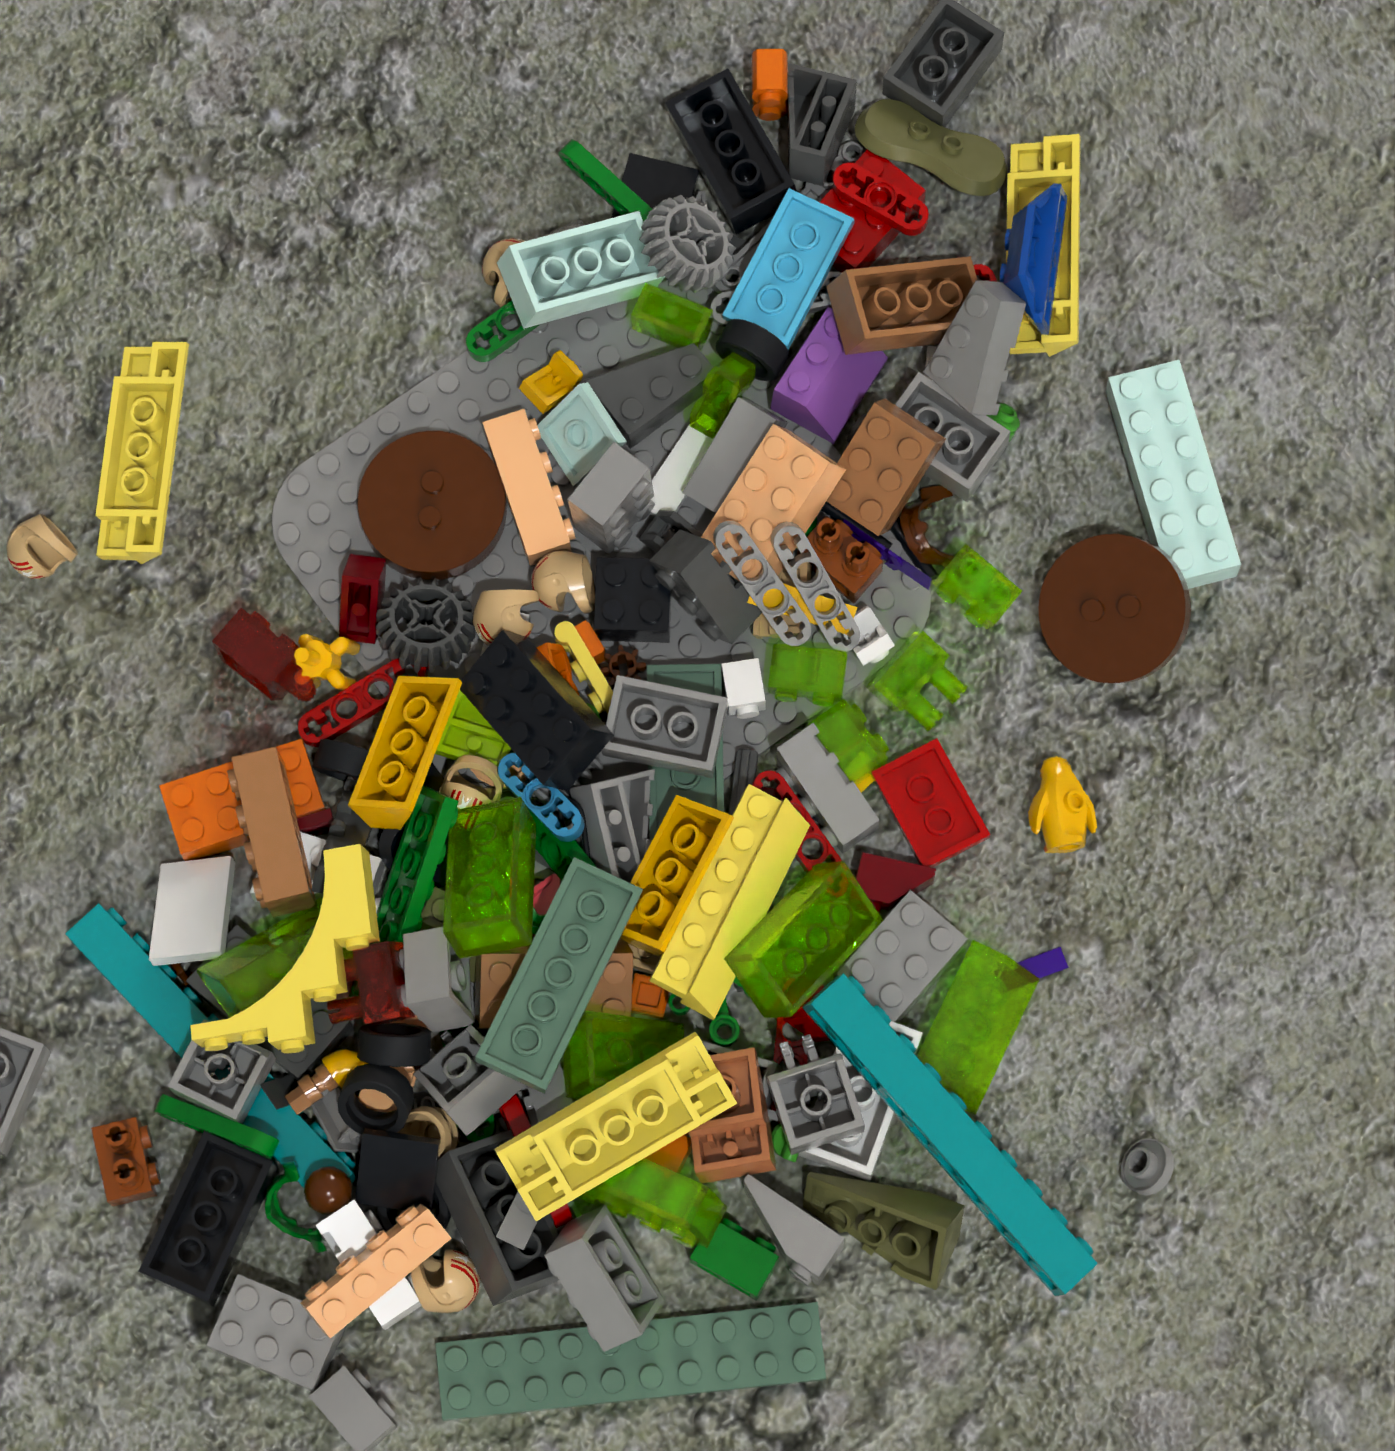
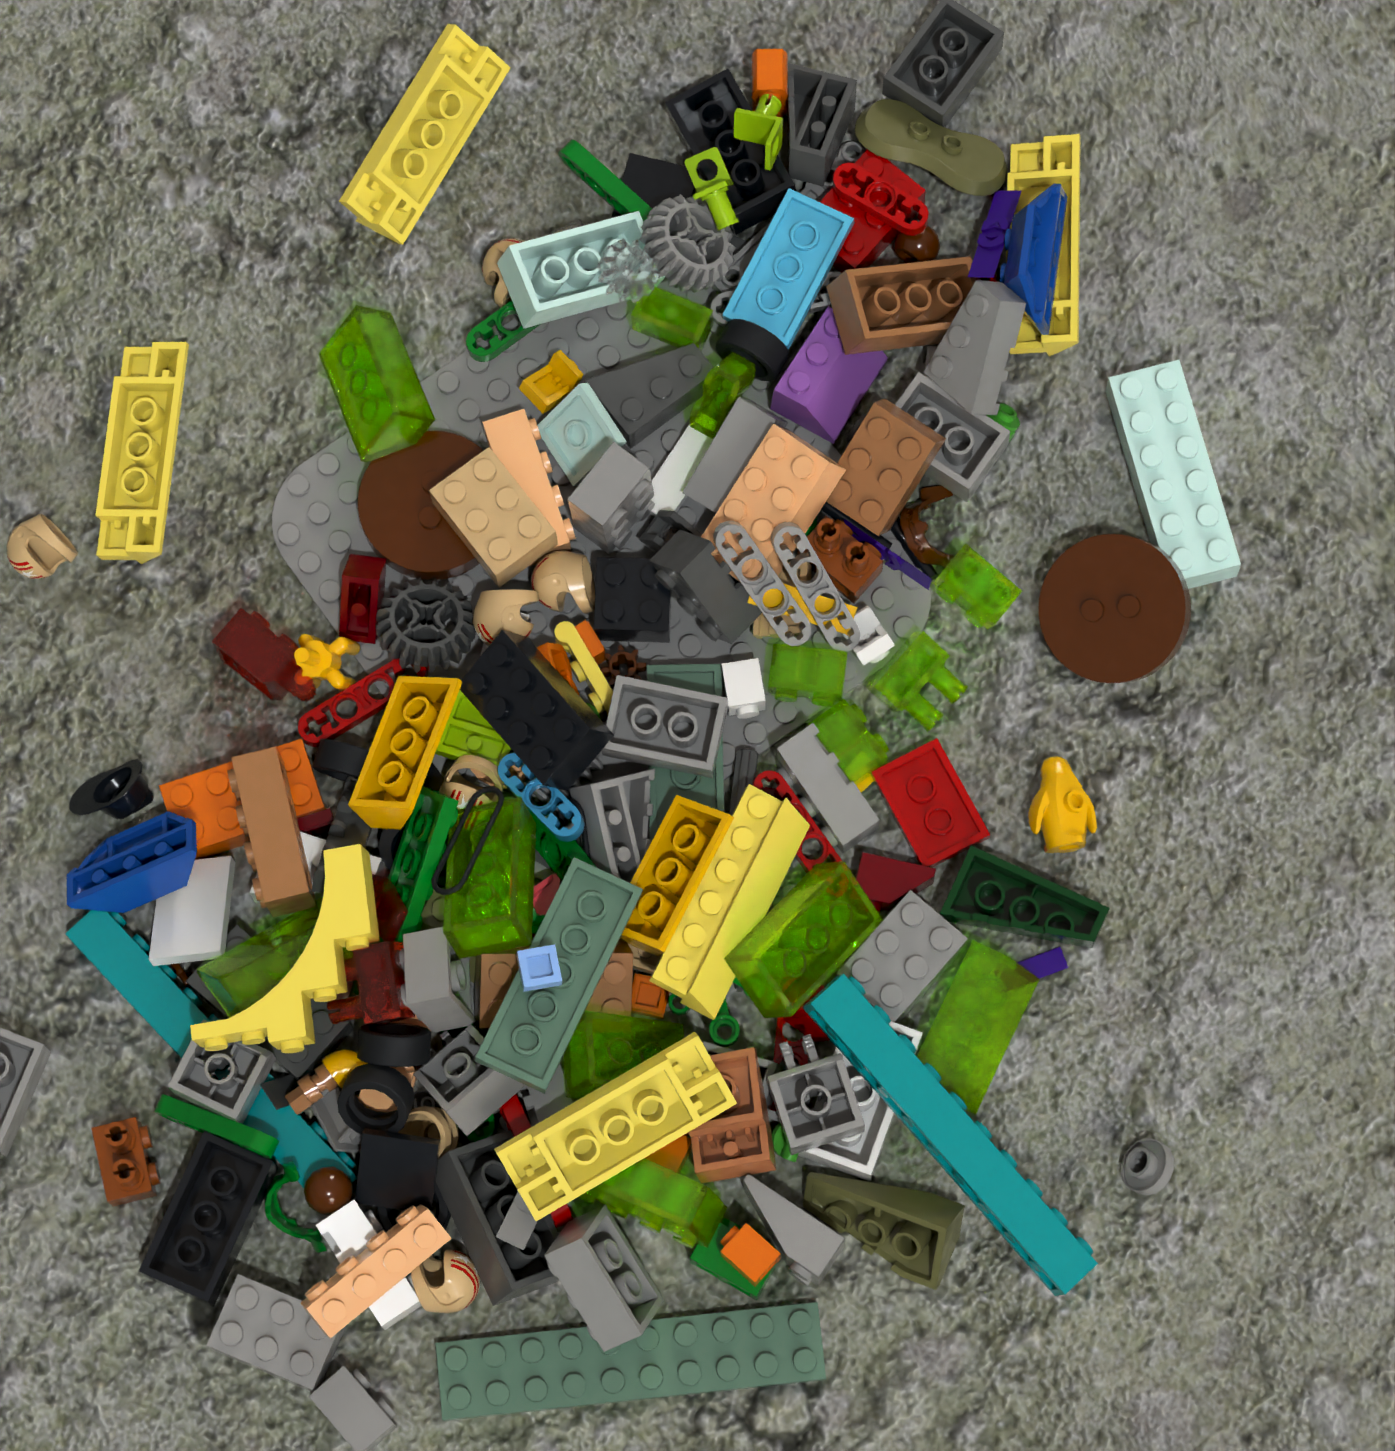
(113, 792): none -> black piece
(135, 866): none -> blue wedge
(375, 384): none -> clear neon green slope
(389, 908): none -> clear red slope
(424, 134): none -> light yellow slope
(455, 835): none -> black piece
(493, 517): none -> tan brick
(539, 968): none -> light blue plate
(628, 270): none -> clear gear
(714, 190): none -> lime bracket
(749, 1253): none -> orange brick
(761, 127): none -> lime bracket
(918, 247): none -> reddish brown piece
(993, 234): none -> dark purple piece
(1015, 901): none -> dark green wedge

